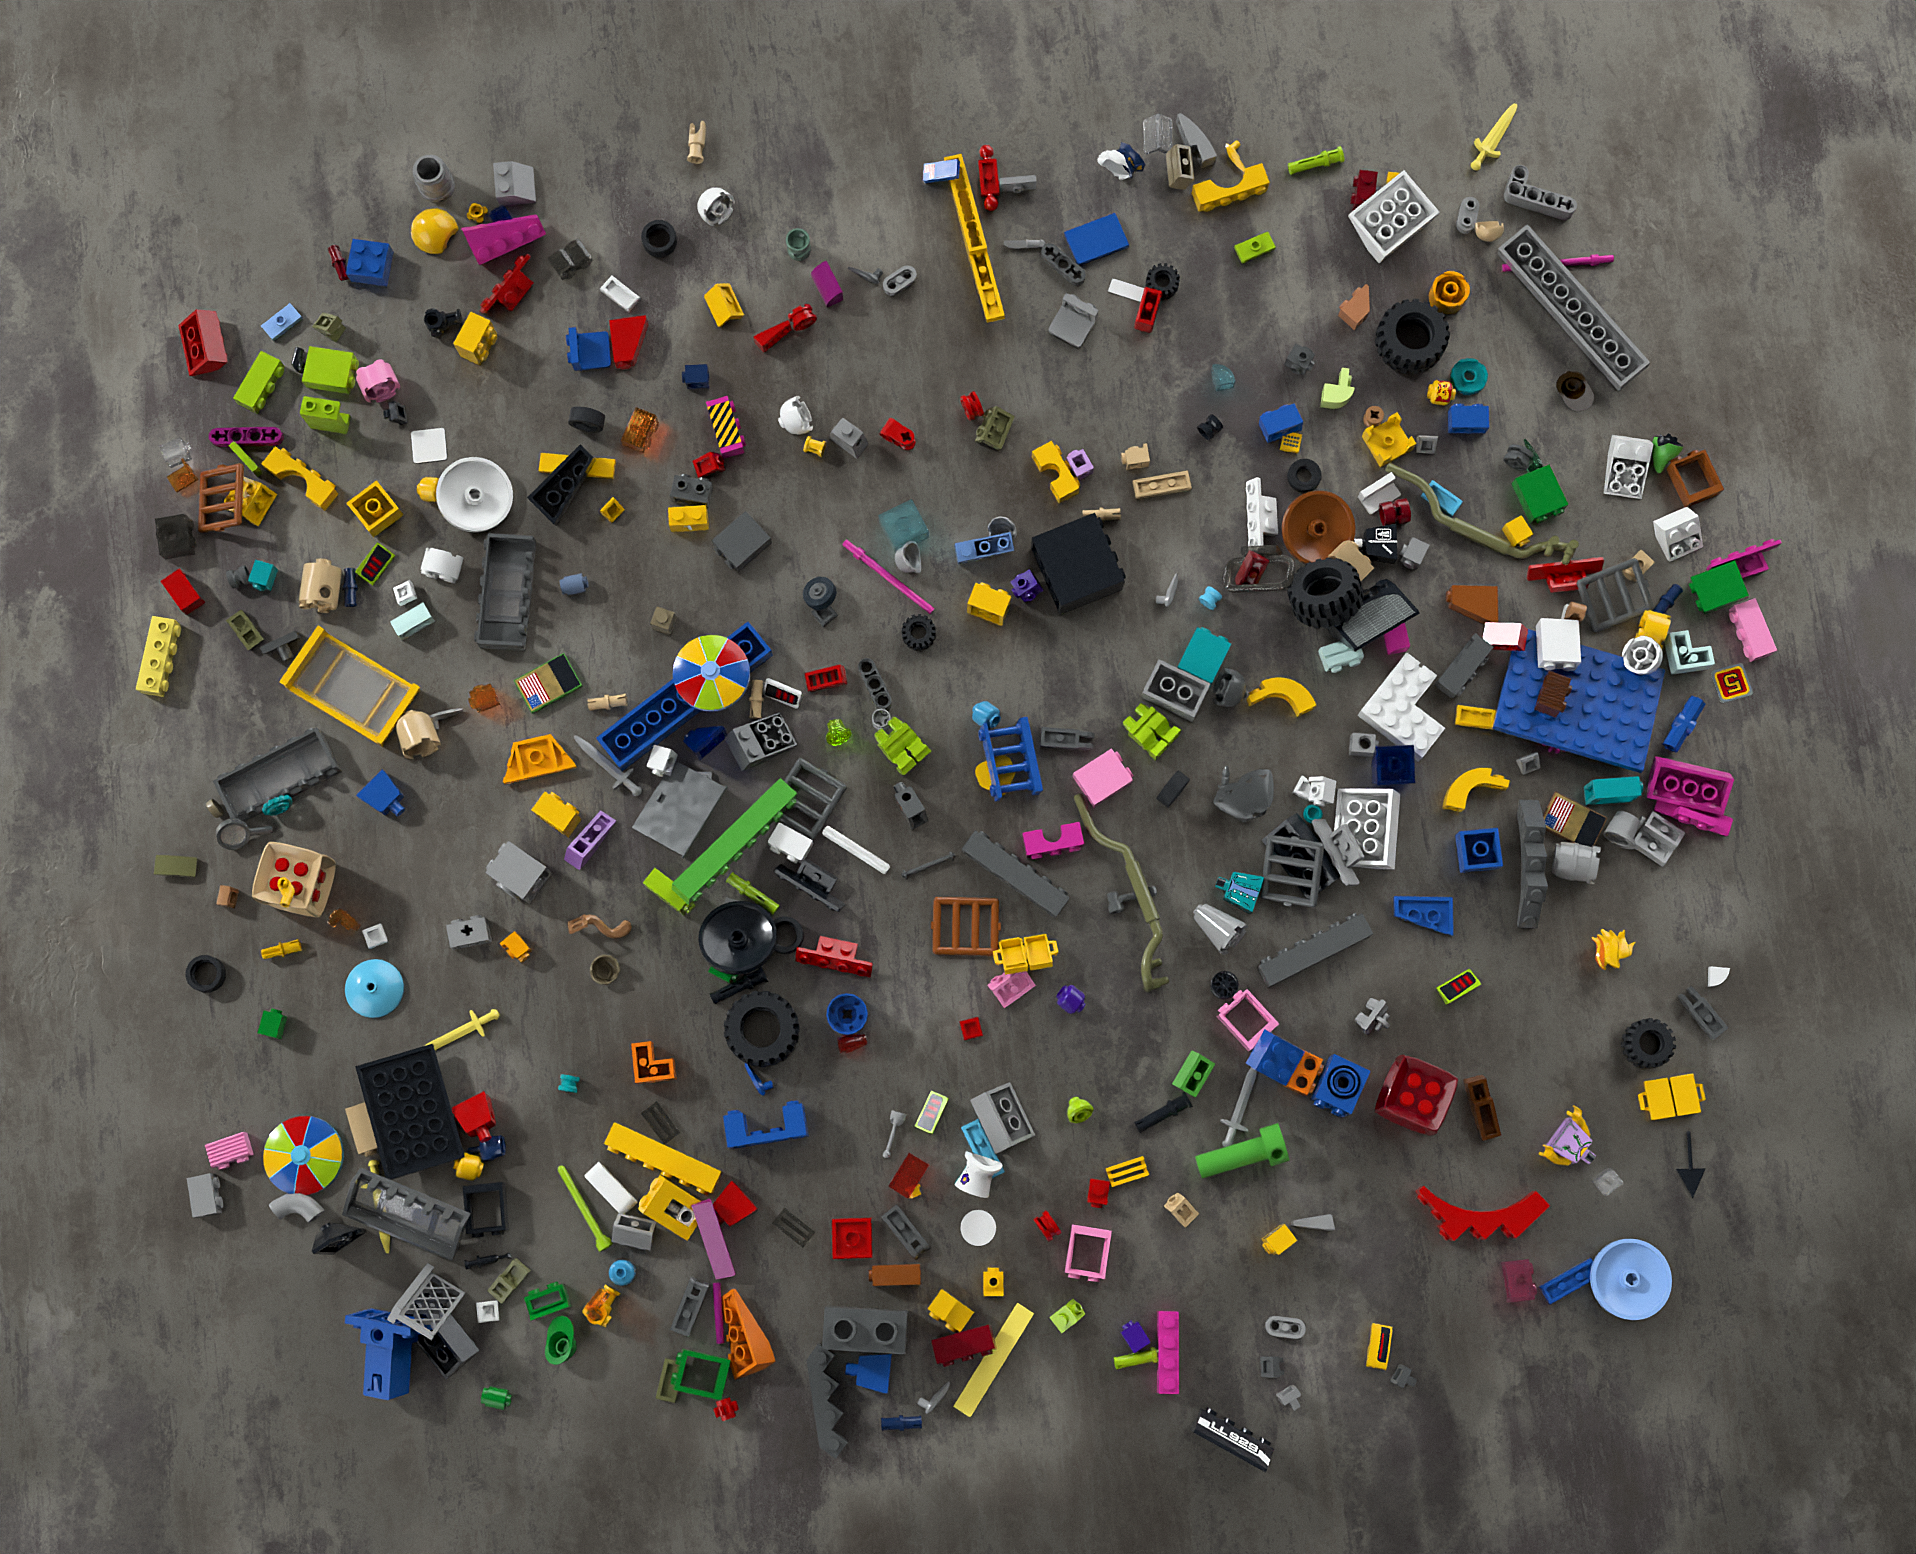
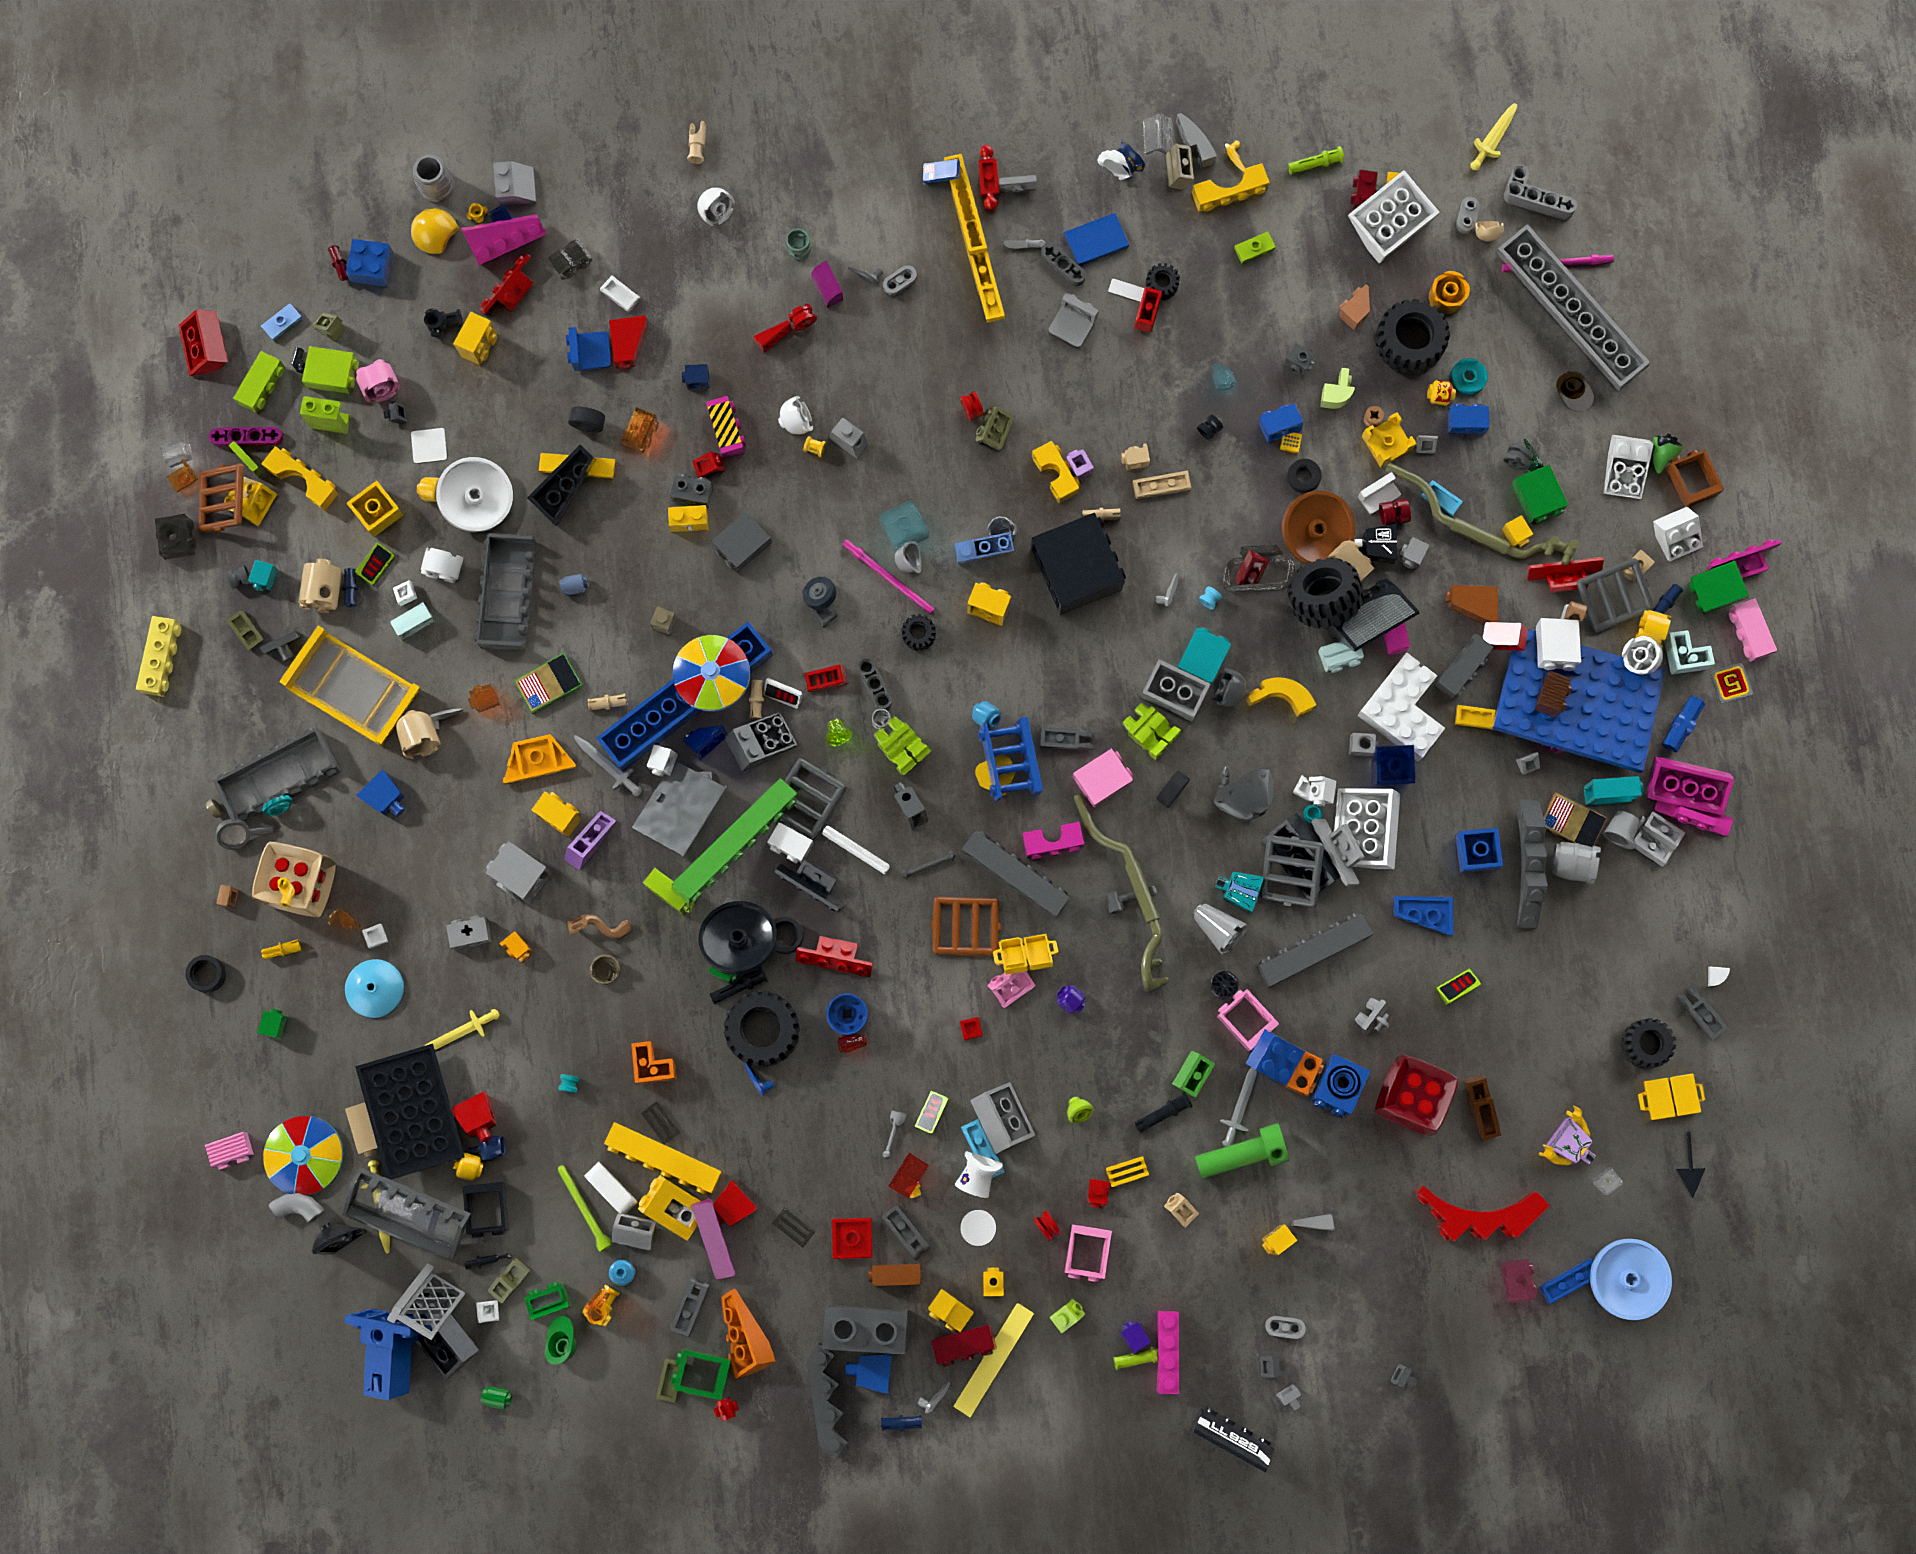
(175, 866): olive slope -> none
(182, 591): red panel -> none
(204, 1195): light grey brick -> none
(612, 510): yellow slope -> none
(659, 225): black tyre -> none
(718, 1313): magenta bar -> none
(723, 303): yellow panel -> none
(737, 1129): blue plate -> none
(752, 893): lime pin -> none
(896, 432): red piece -> none
(1026, 586): dark purple brick -> none
(1261, 513): white bracket -> none
(1379, 1346): slope -> none
(1480, 777): yellow arch -> none
(1611, 948): yellow hair -> none

